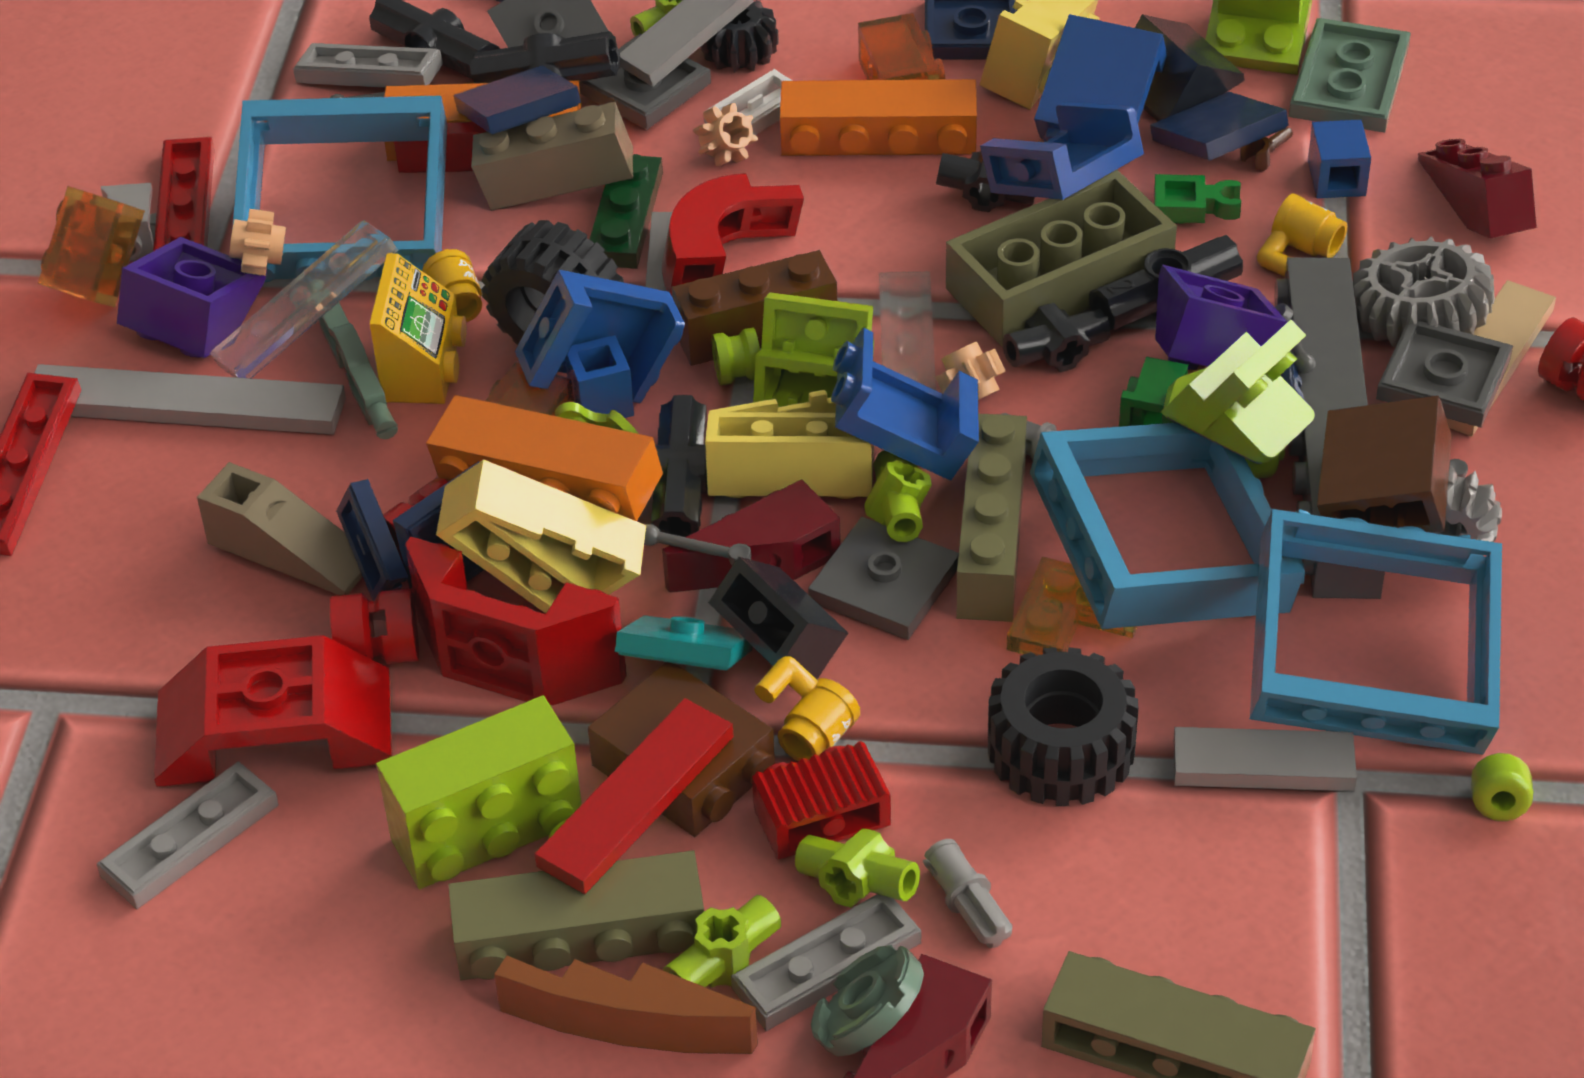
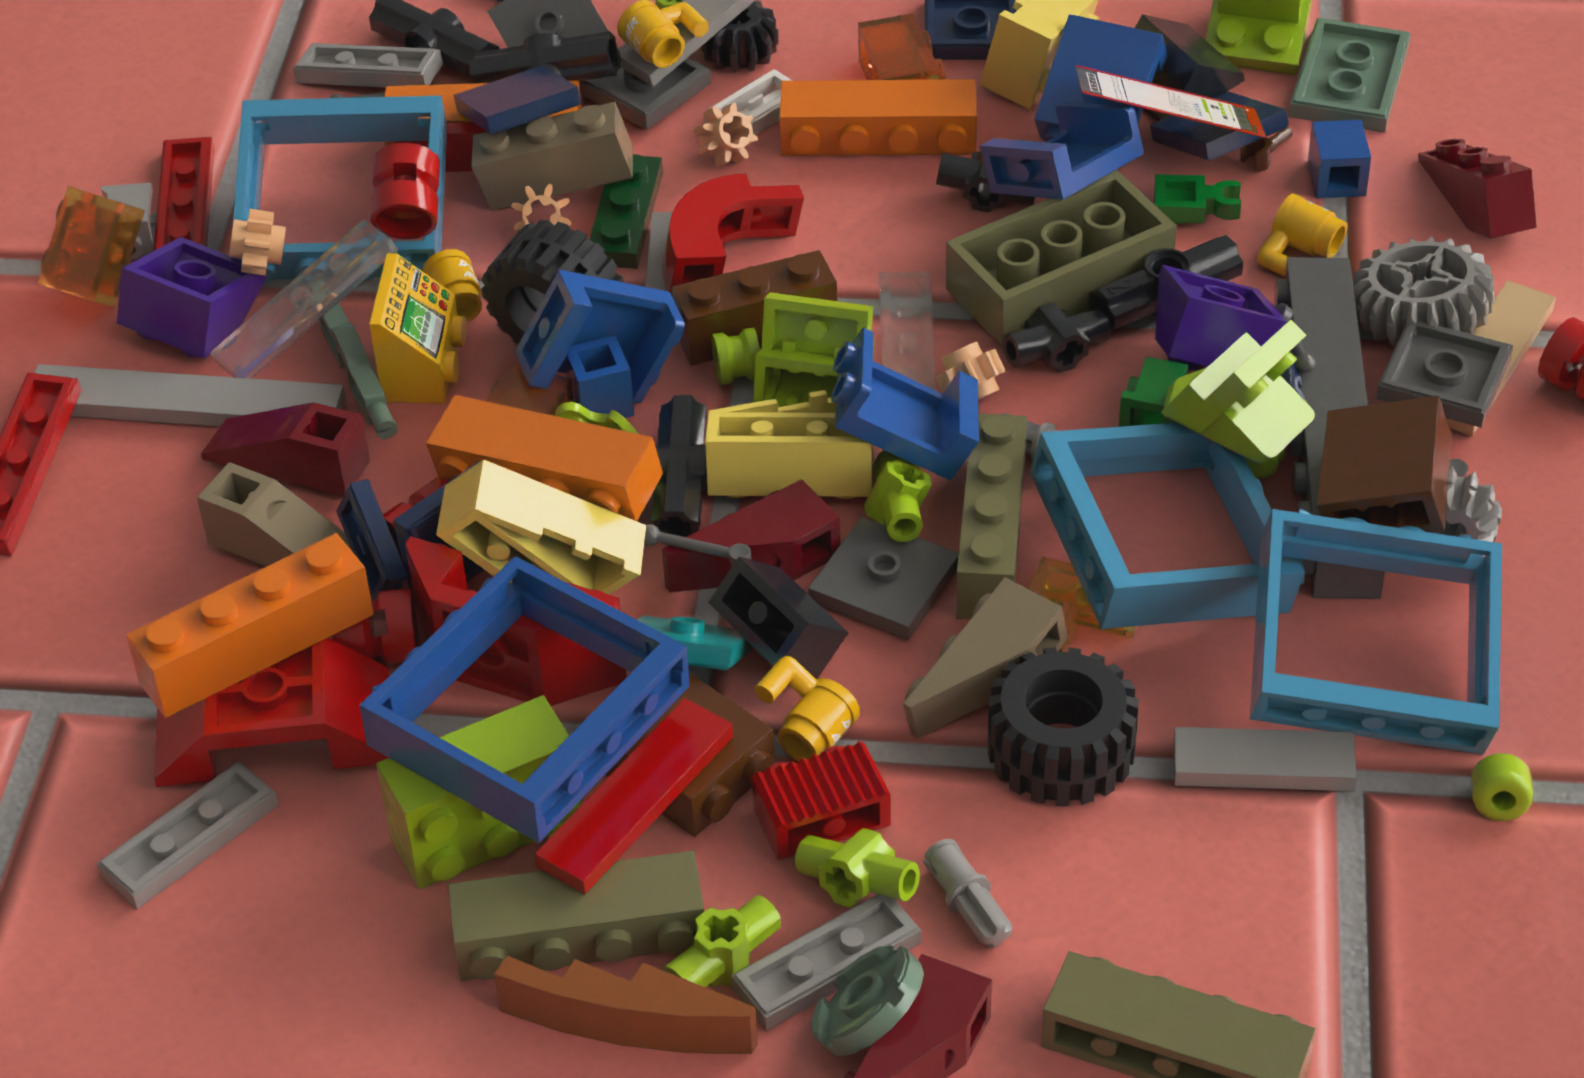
(250, 624): none -> orange brick
(295, 444): none -> dark red slope
(405, 191): none -> red wheel
(536, 806): none -> blue window
(545, 200): none -> light nougat gear
(654, 31): none -> yellow piece
(1000, 631): none -> dark tan slope
(1169, 101): none -> sticker

